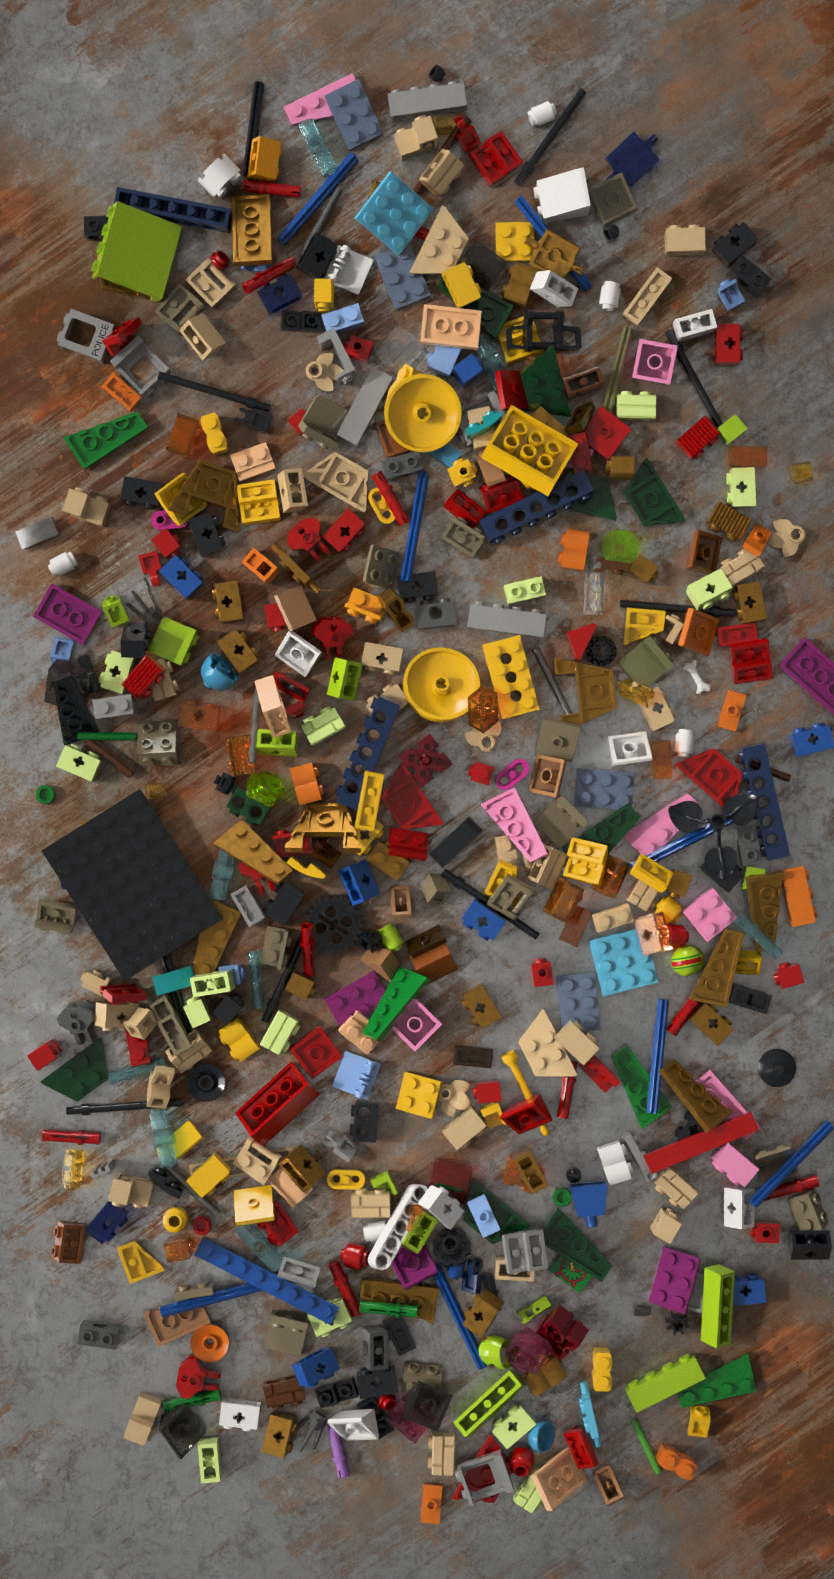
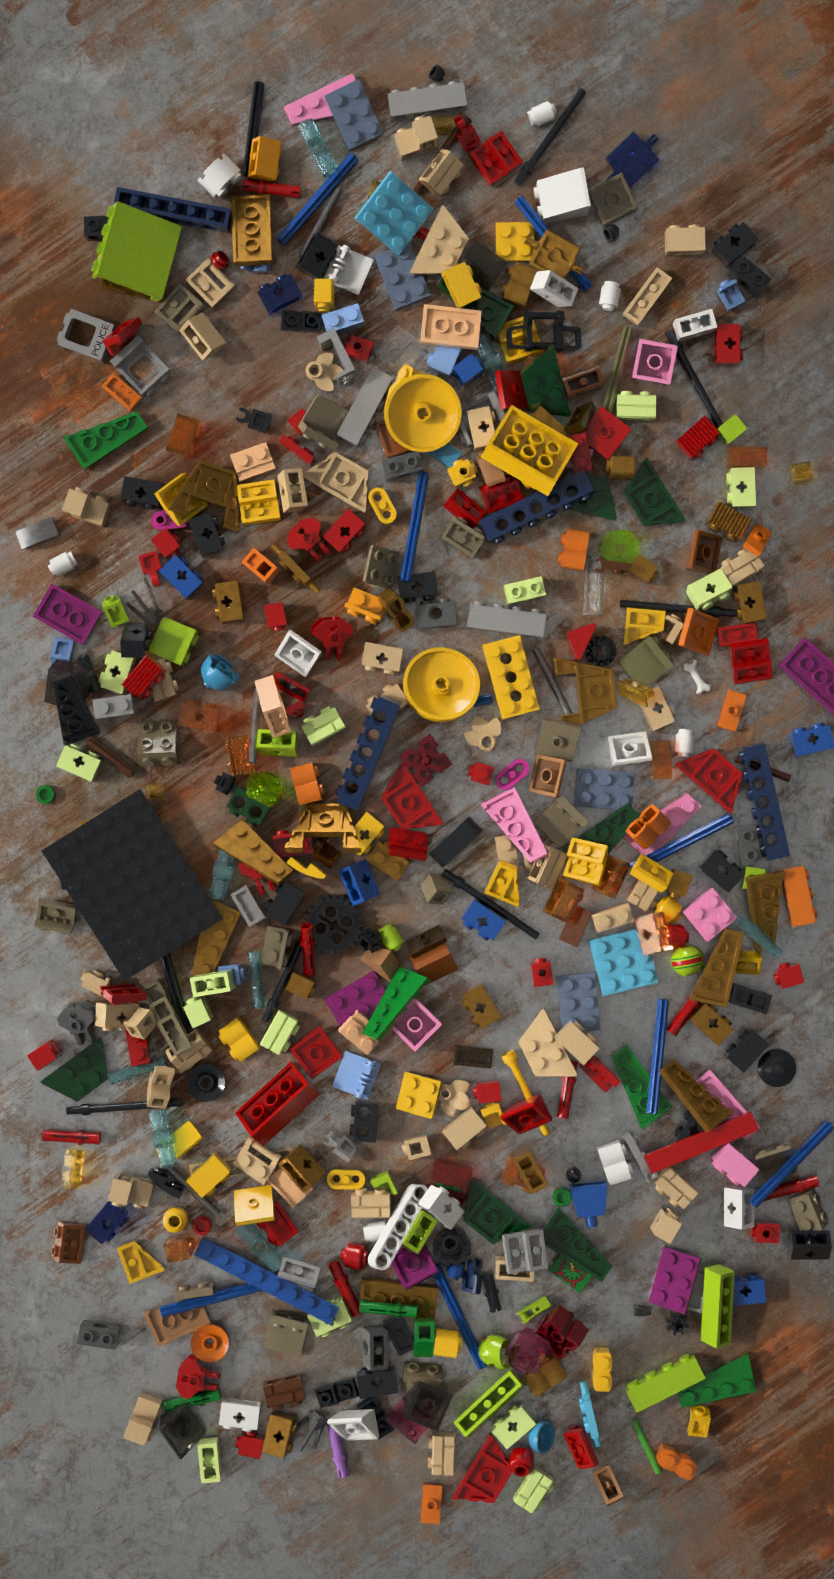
(102, 1170): light grey tile -> none
(106, 736): green bar -> none
(173, 980): teal slope -> none
(215, 438): yellow brick -> none
(229, 644): pearl gold brick -> none
(229, 1007): black brick -> none
(249, 402): black bar -> none
(250, 1444): none -> red brick
(265, 277): red pin -> none
(291, 444): none -> red plate
(295, 608): medium nougat slope -> none
(315, 1367): blue brick -> none
(344, 679): lime brick -> none
(369, 800): yellow plate -> none
(387, 1402): red plate -> none
(390, 498): red pin -> none
(400, 901): medium nougat slope -> none
(414, 1210): clear orange hand -> none
(423, 1337): none -> green slope
(424, 1149): none -> tan brick
(447, 1343): none -> yellow brick
(483, 709): clear orange brick -> none
(483, 1215): light blue plate -> none
(483, 1312): pearl gold brick -> none
(489, 421): teal slope -> none
(500, 1472): light grey window -> none
(506, 894): dark tan plate -> none
(558, 1479): light nougat plate -> none
(648, 826): none -> orange brick
(739, 808): black plant -> none
(746, 1049): none -> black brick
(784, 539): tan plate -> none

